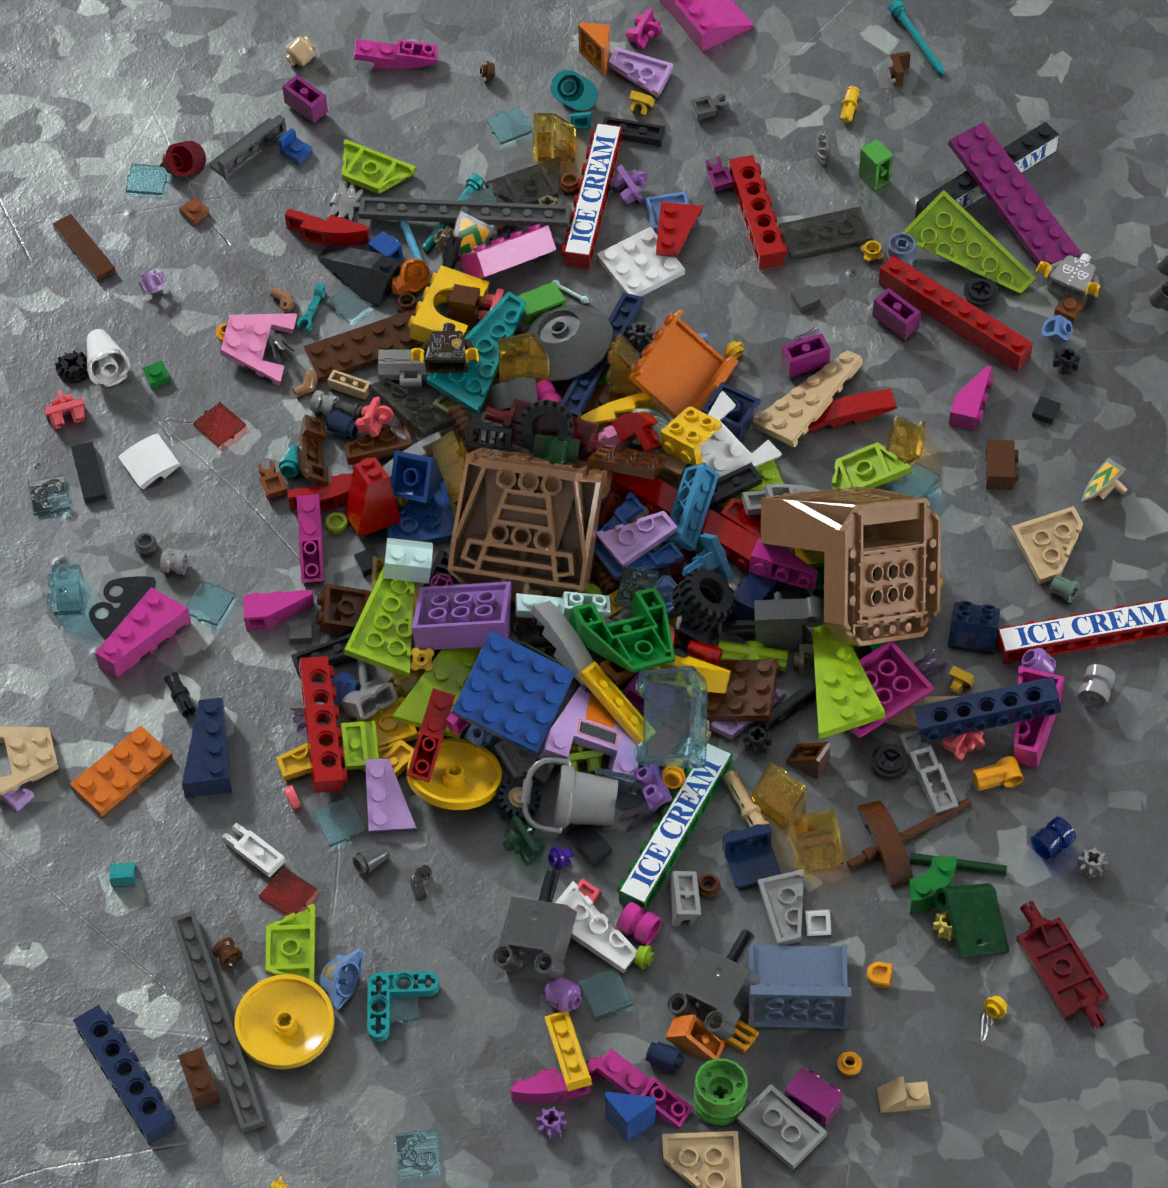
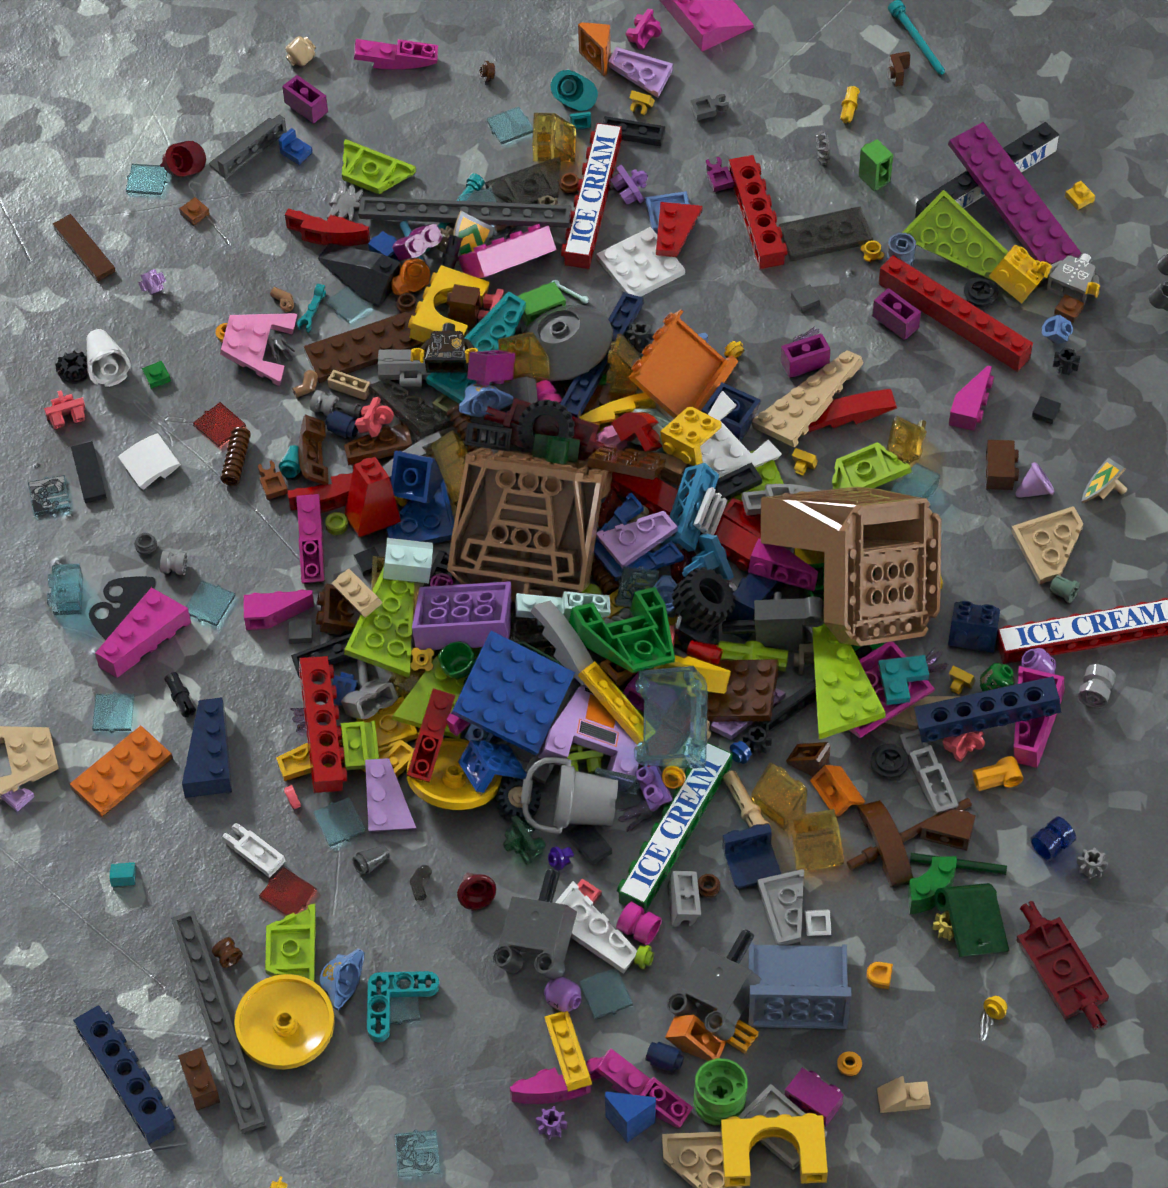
(113, 712): none -> clear light blue piece
(235, 456): none -> reddish brown piece
(357, 593): none -> tan plate
(417, 242): none -> brick
(457, 660): none -> green hair
(476, 891): none -> dark red hat
(480, 397): none -> medium blue hat
(484, 760): none -> blue bracket
(491, 366): none -> magenta brick
(713, 514): none -> white tile
(741, 752): none -> blue plate
(803, 460): none -> yellow tile
(803, 1132): none -> yellow arch
(836, 789): none -> orange panel
(896, 674): none -> teal plate
(950, 829): none -> reddish brown slope
(996, 677): none -> green head
(1017, 273): none -> yellow bracket
(1035, 483): none -> lavender hat
(1079, 195): none -> yellow tile

